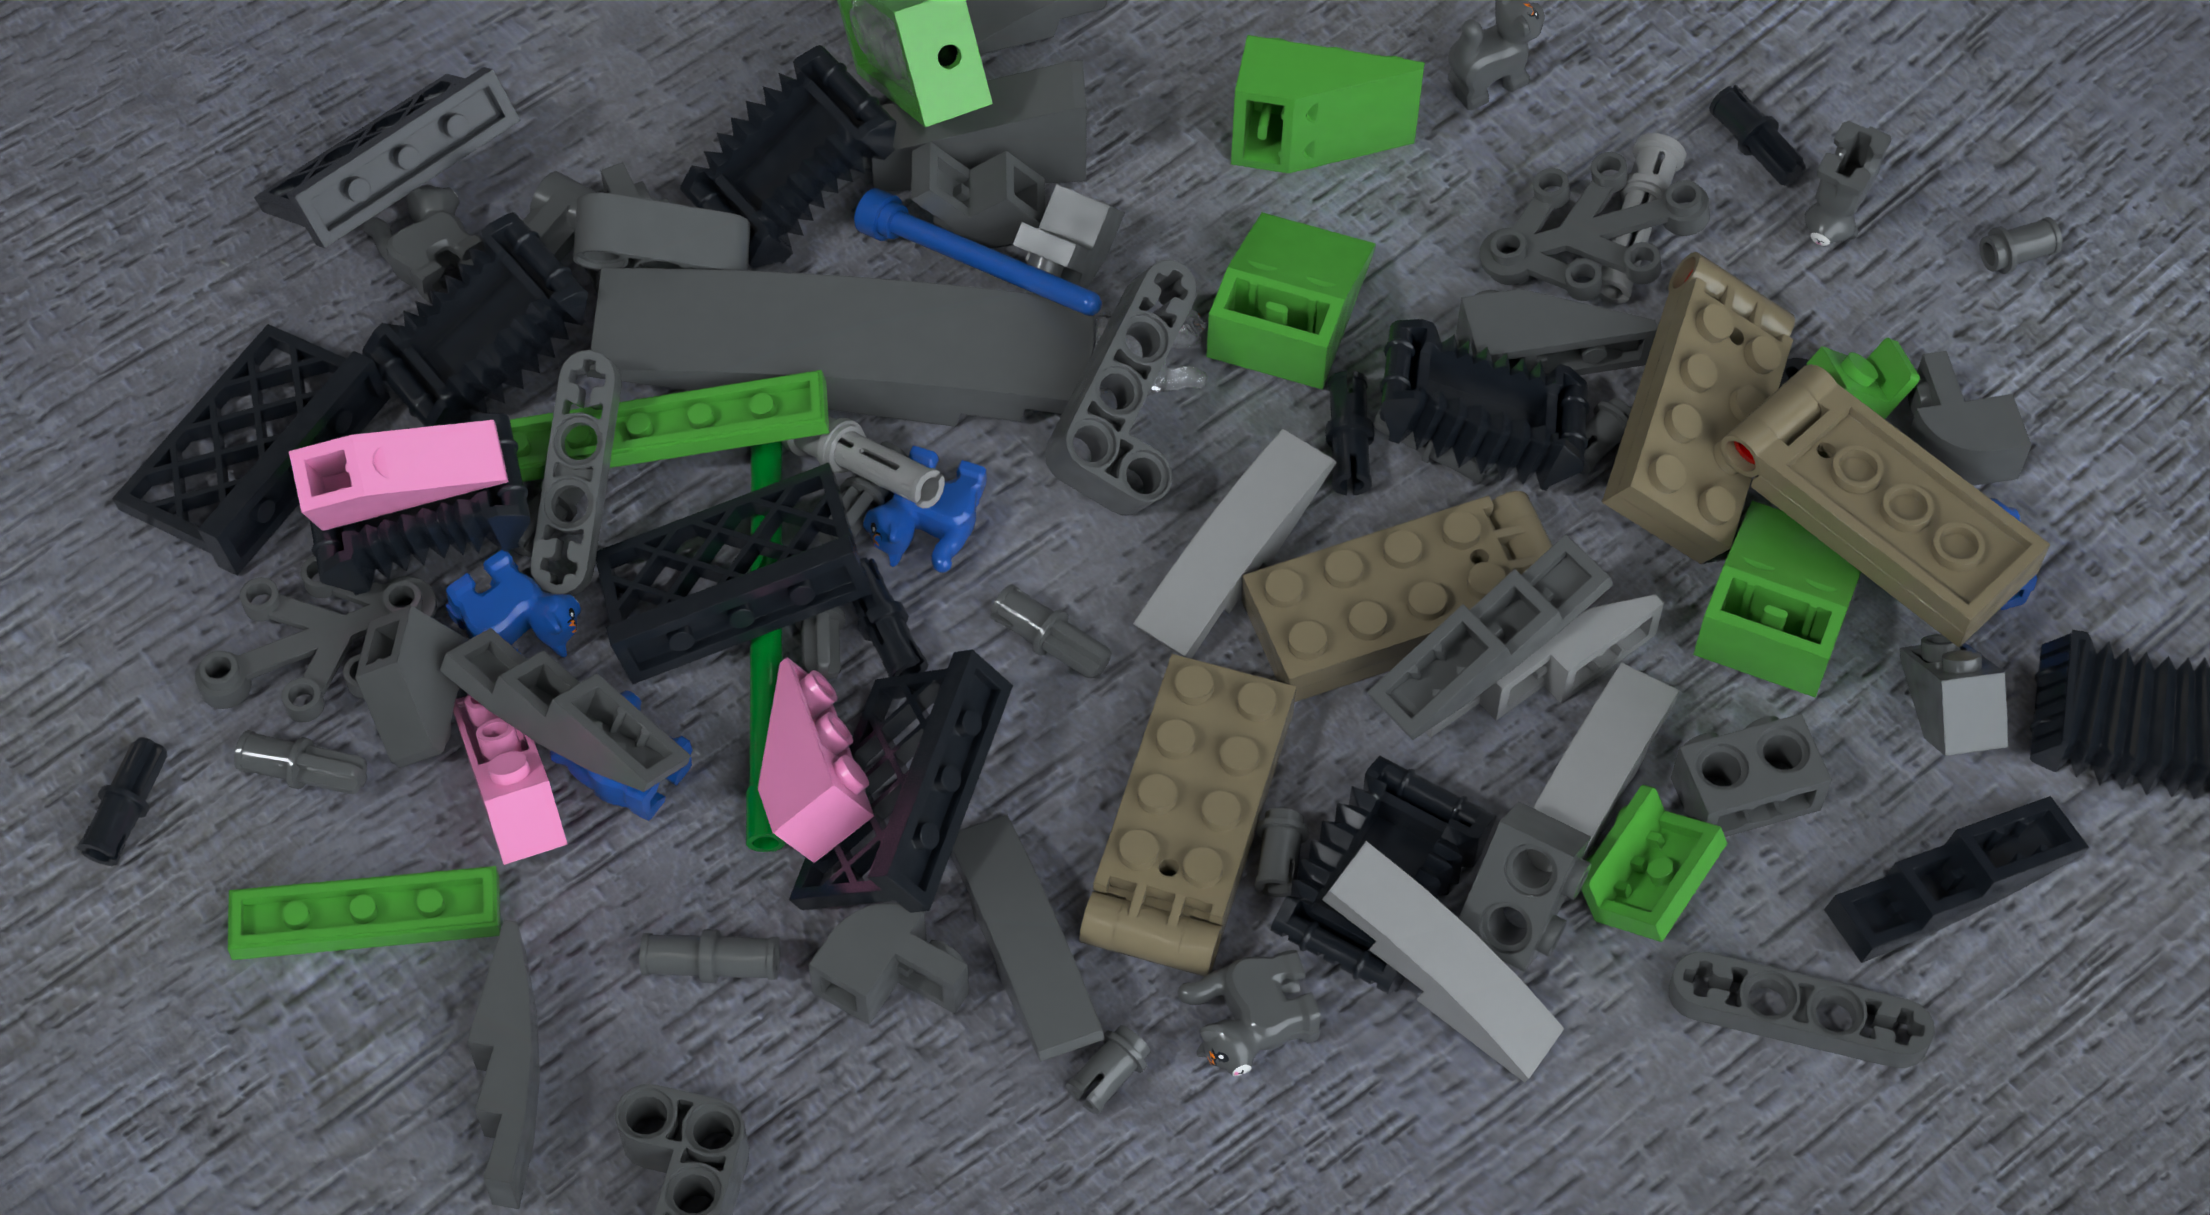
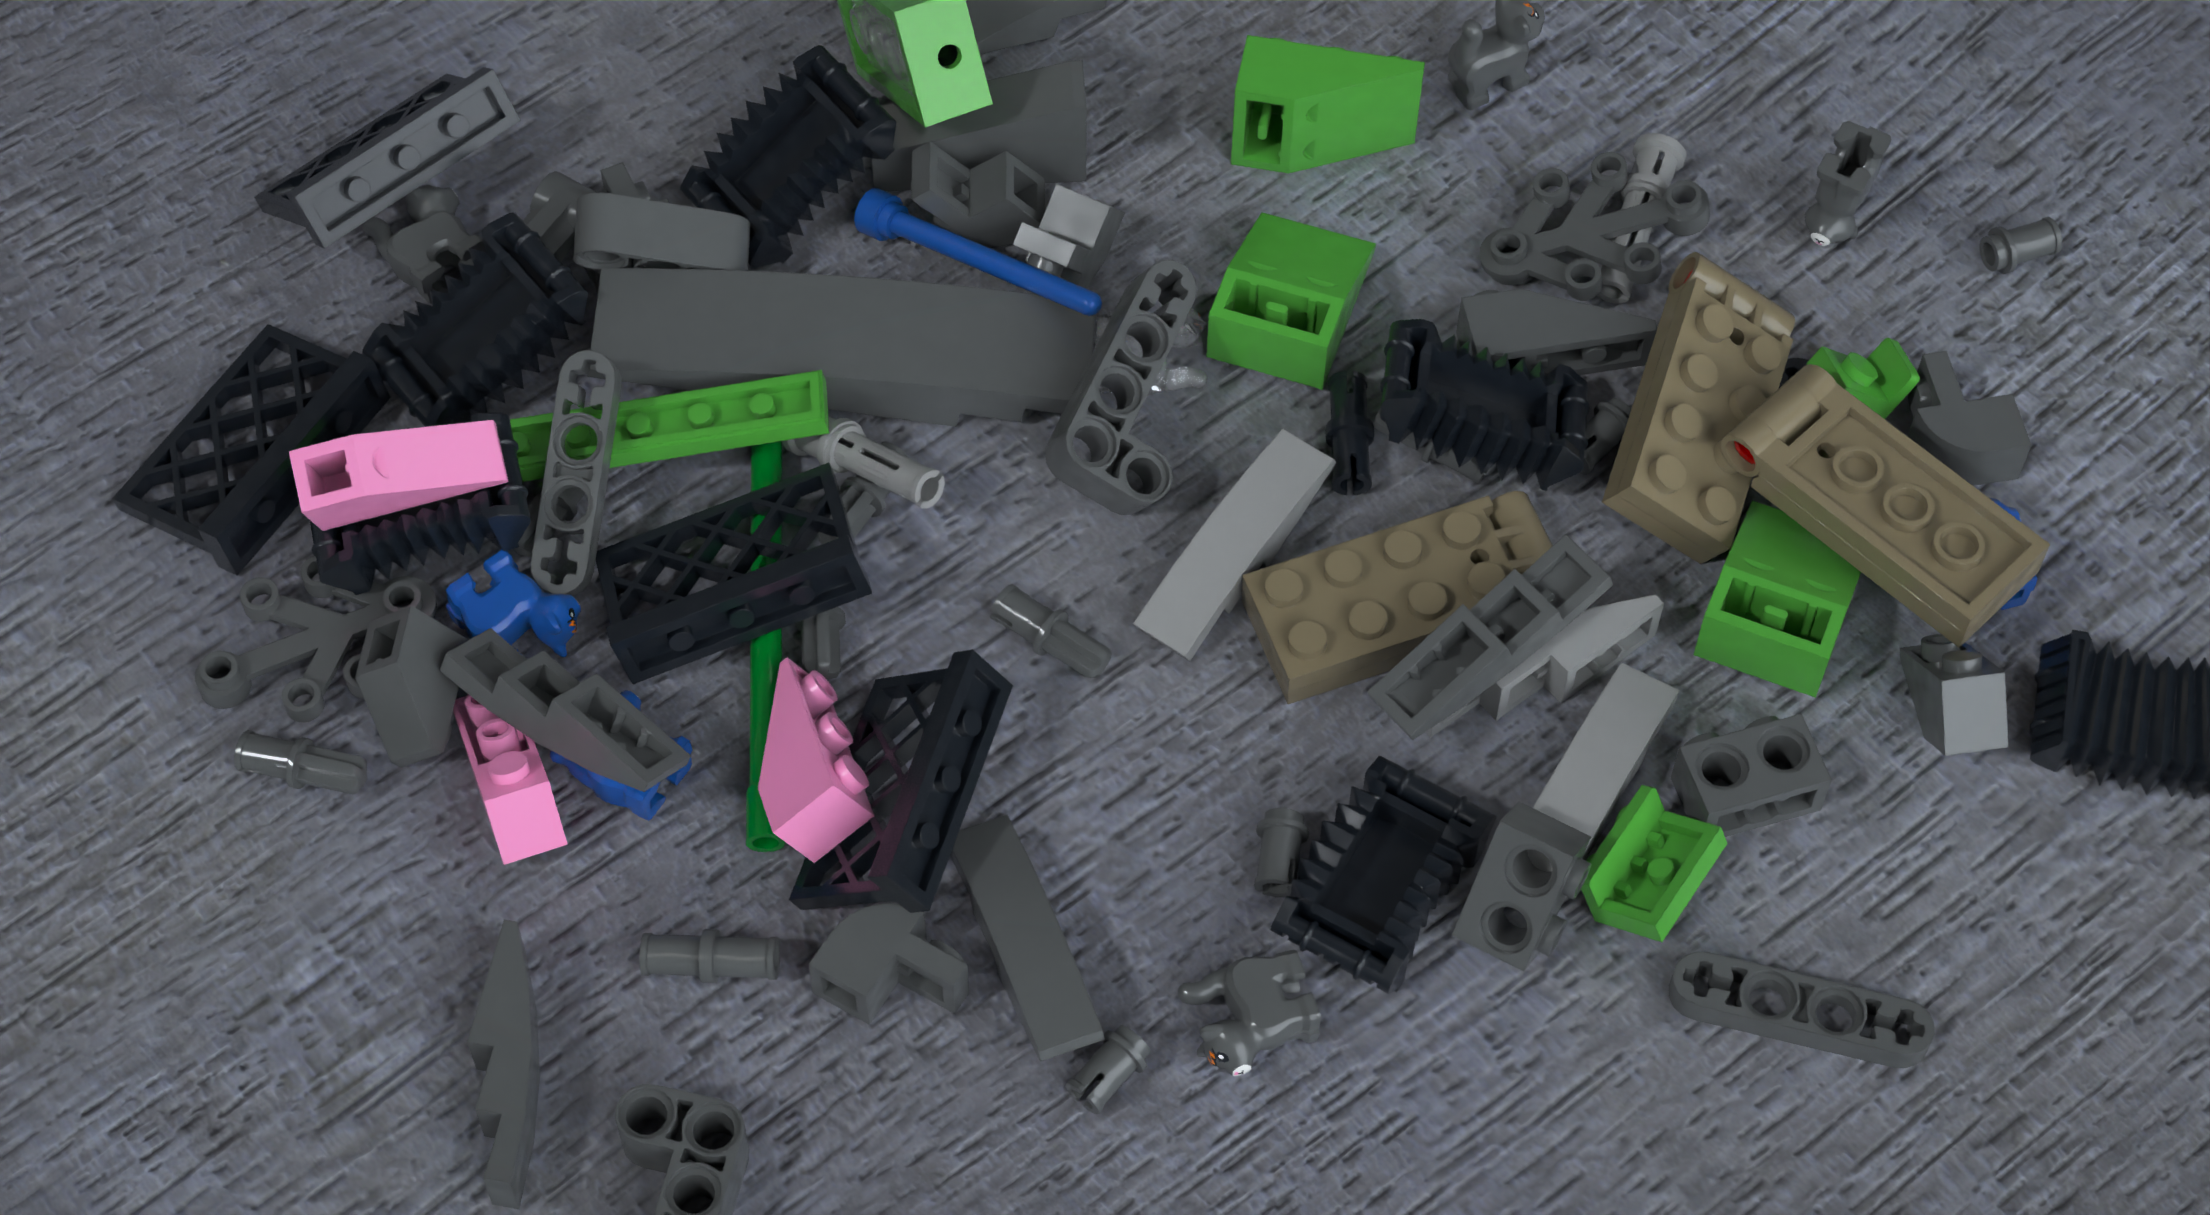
(123, 802): black axle -> none
(363, 913): bright green tile -> none
(885, 626): black pin -> none
(948, 519): blue animal -> none
(1188, 816): dark tan hinge -> none
(1446, 960): light grey slope -> none
(1757, 135): black axle -> none
(1956, 879): black slope -> none

